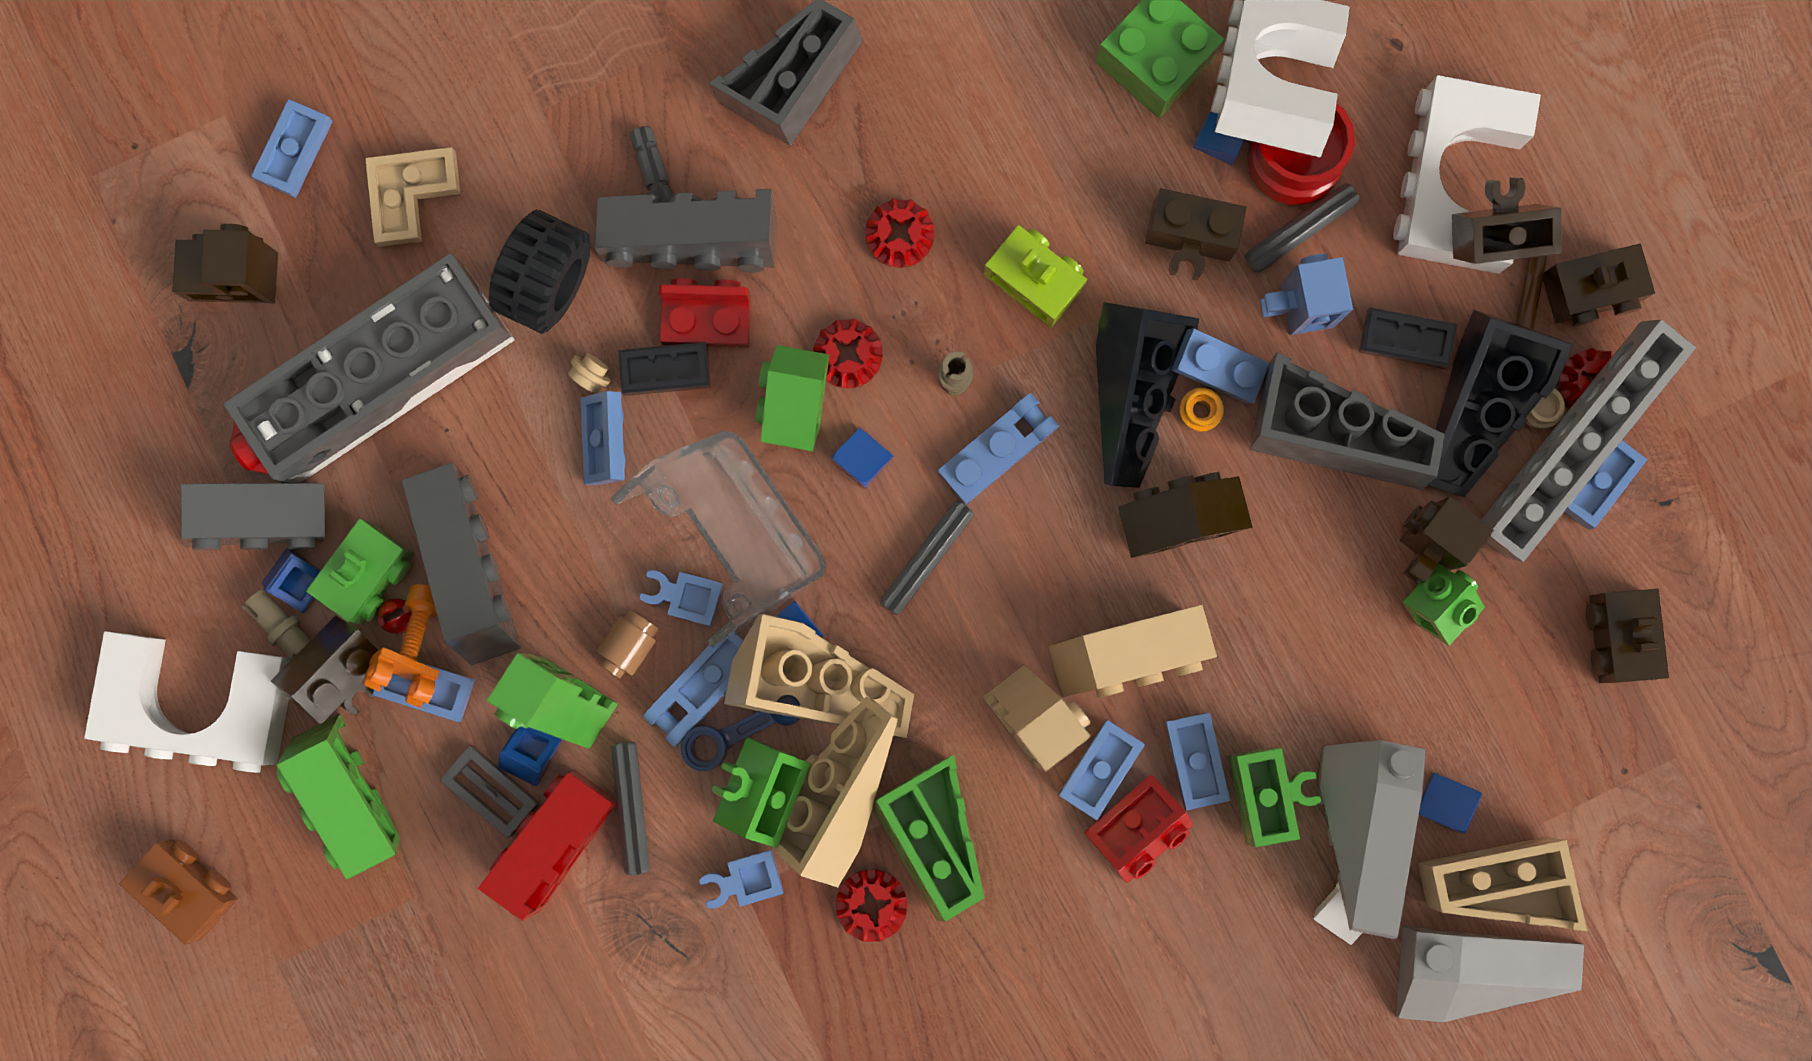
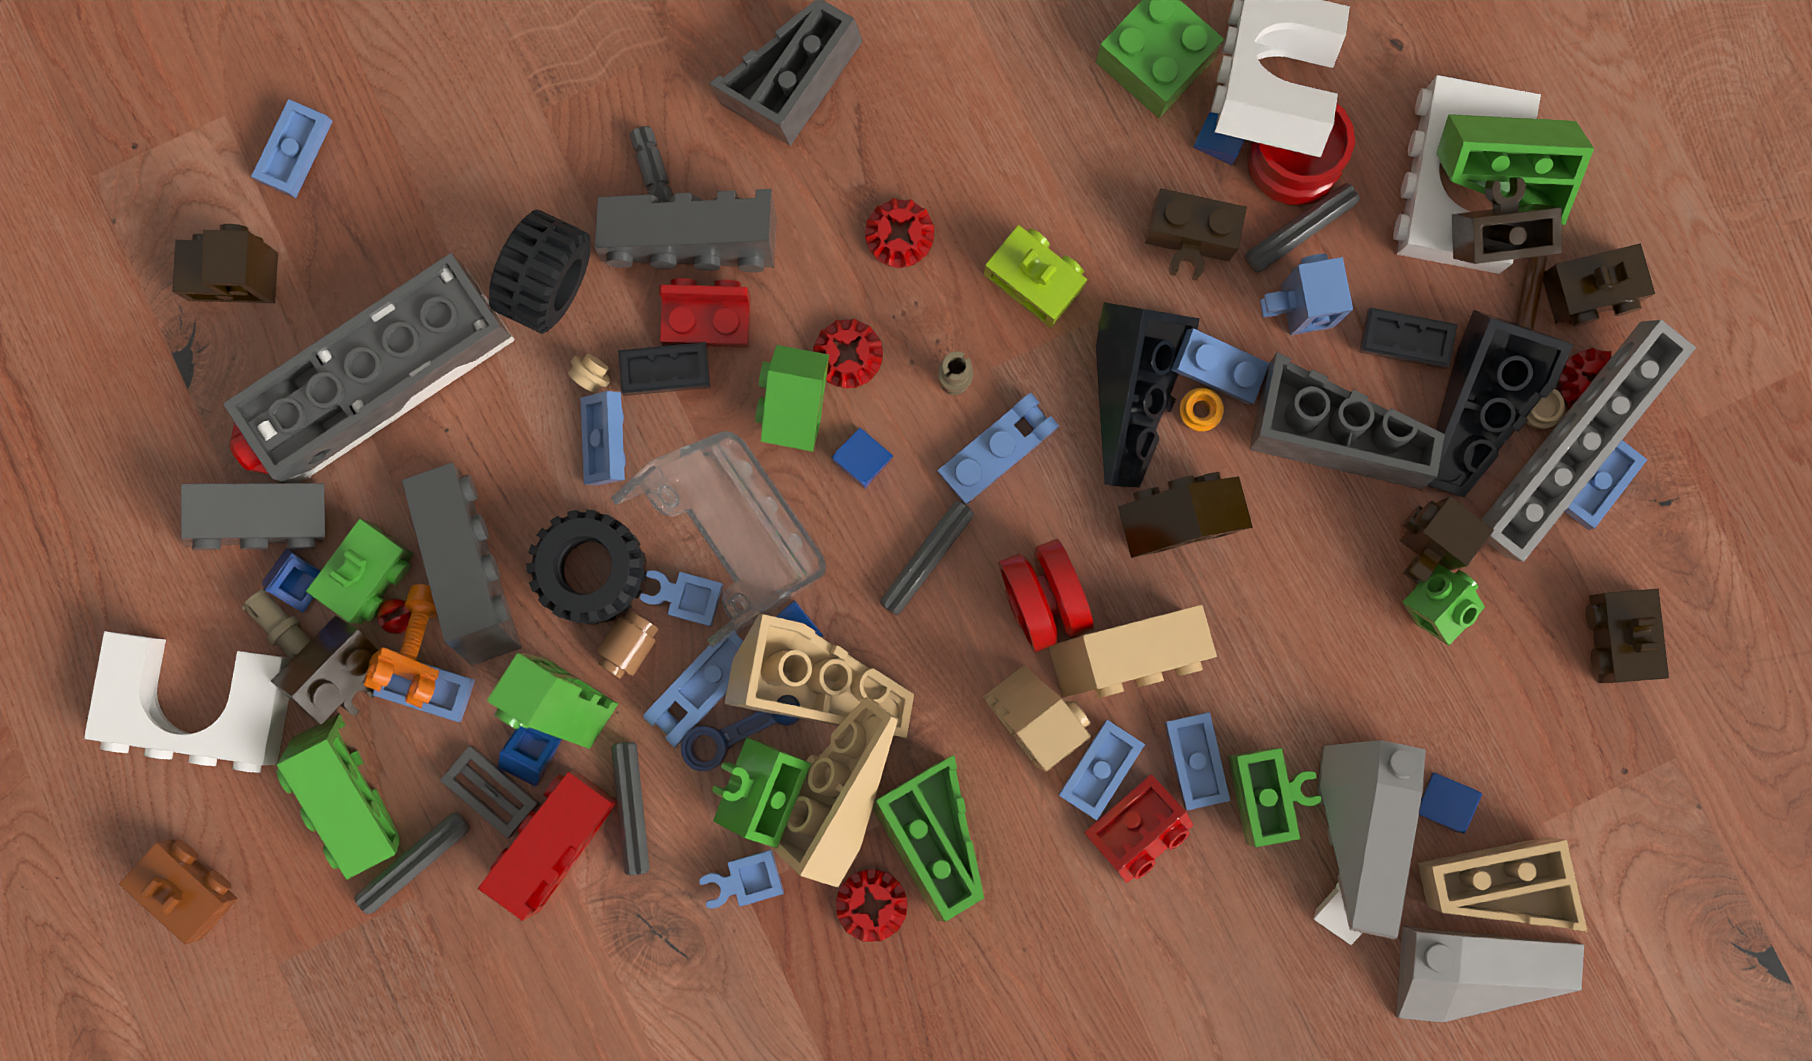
(399, 182): tan plate -> none
(411, 863): none -> dark grey axle
(550, 559): none -> black tyre
(1040, 597): none -> red wheel
(1541, 151): none -> bright green wedge

